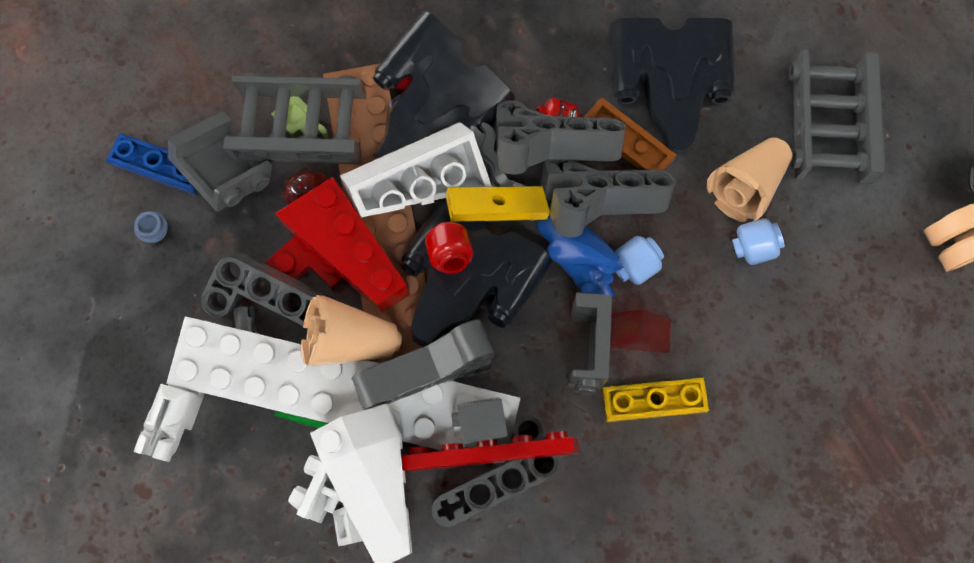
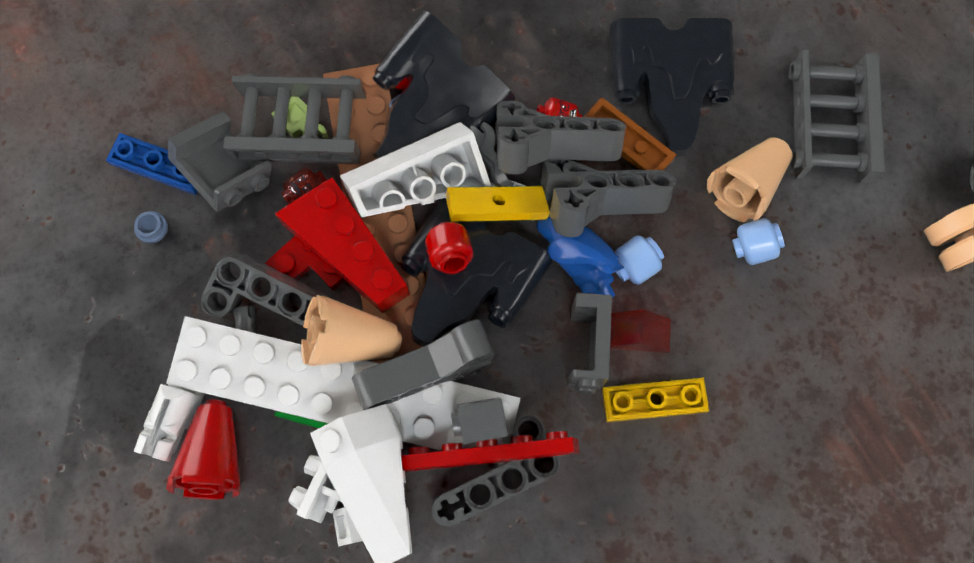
(208, 455): none -> red cone

